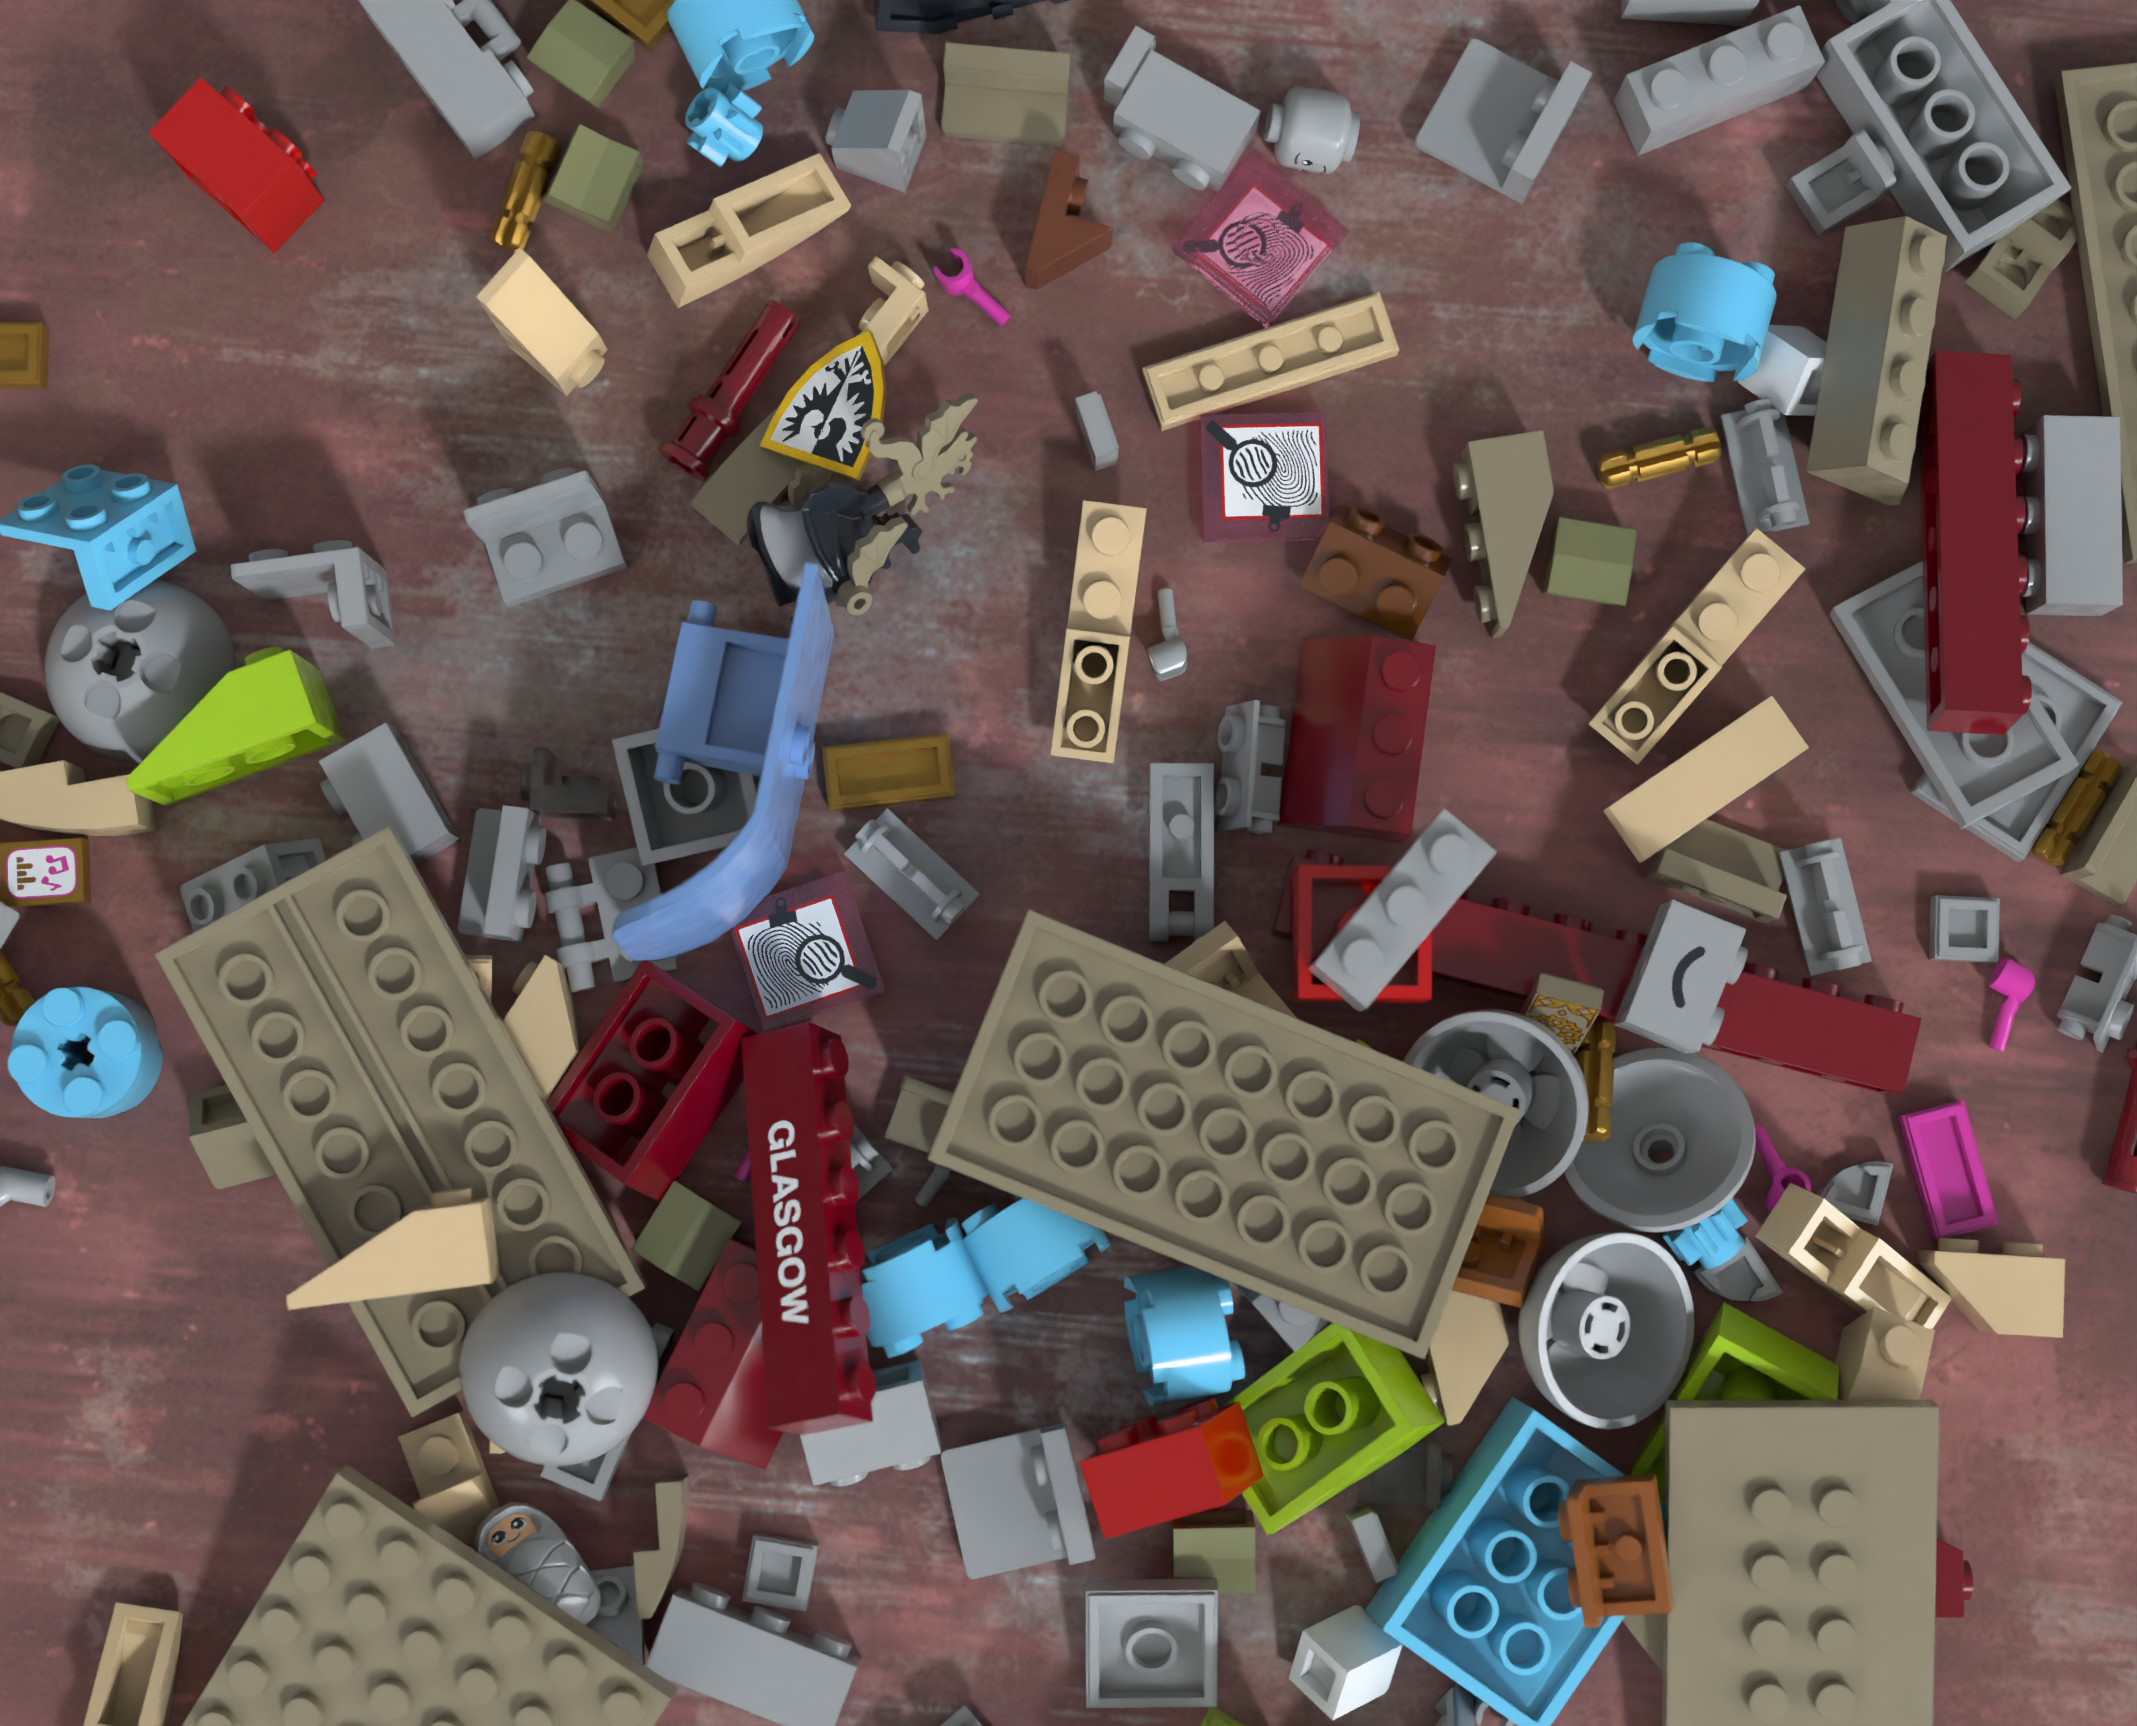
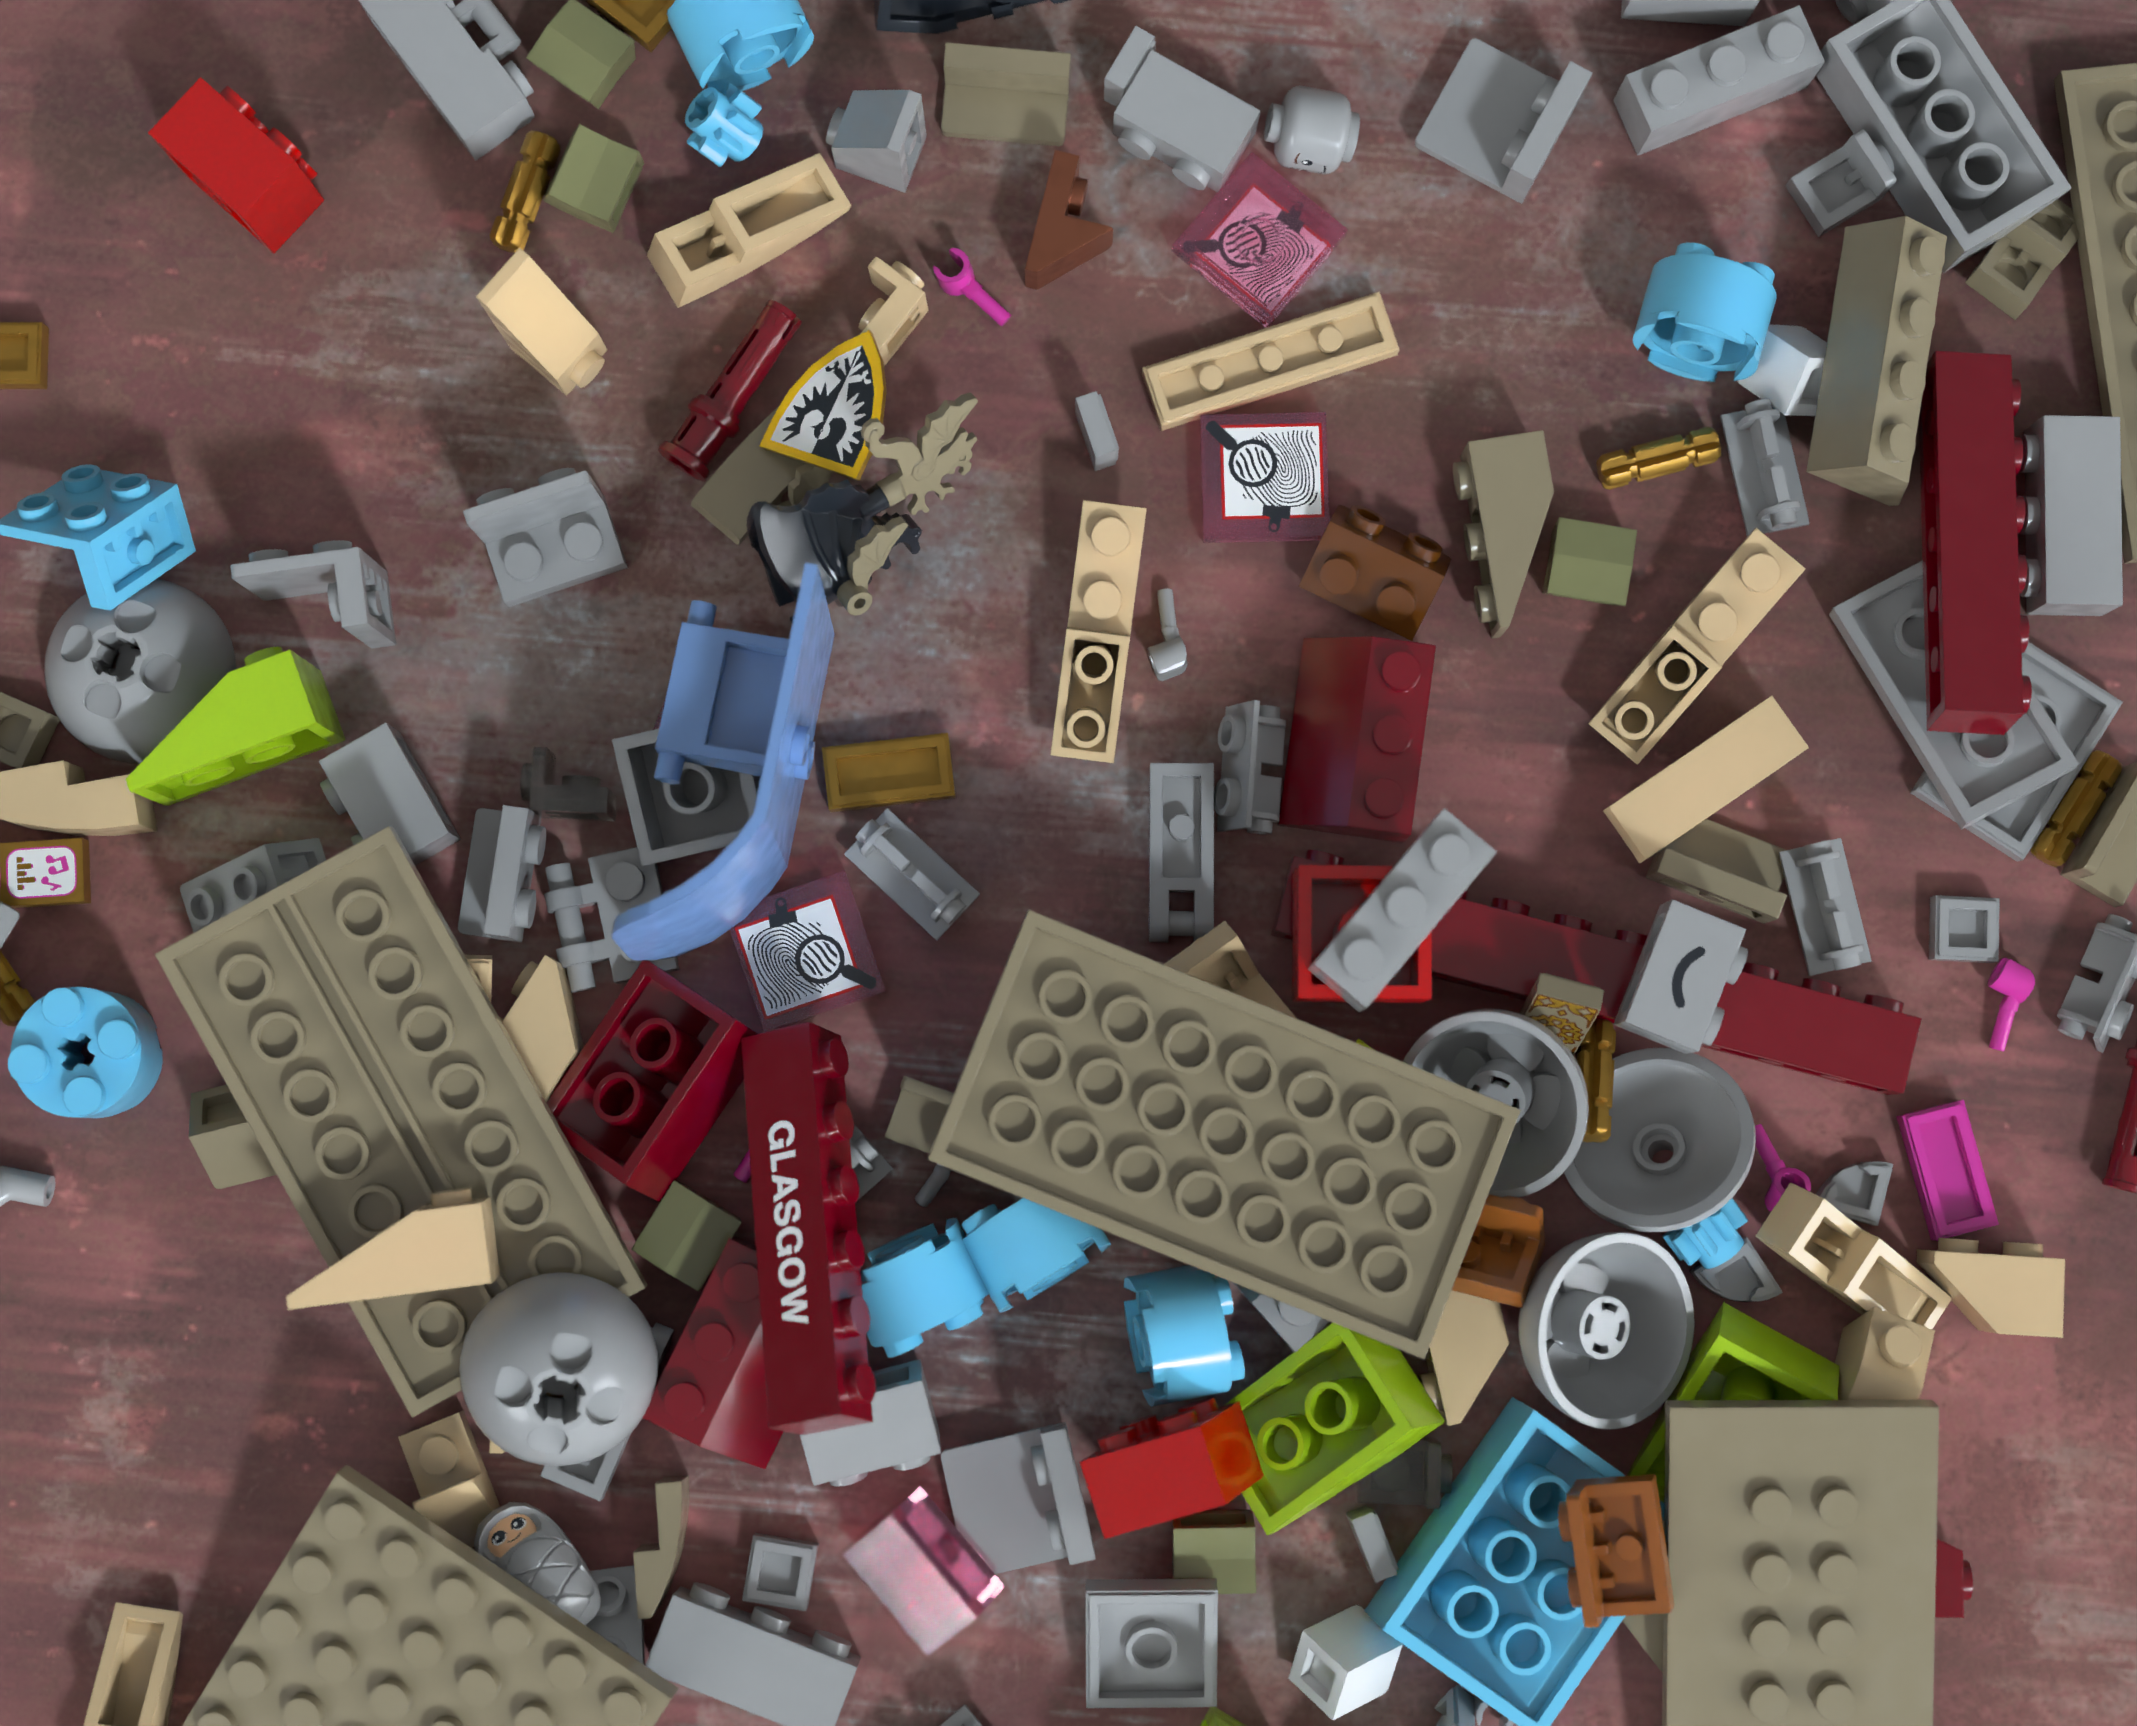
(924, 1571): none -> clear pink brick

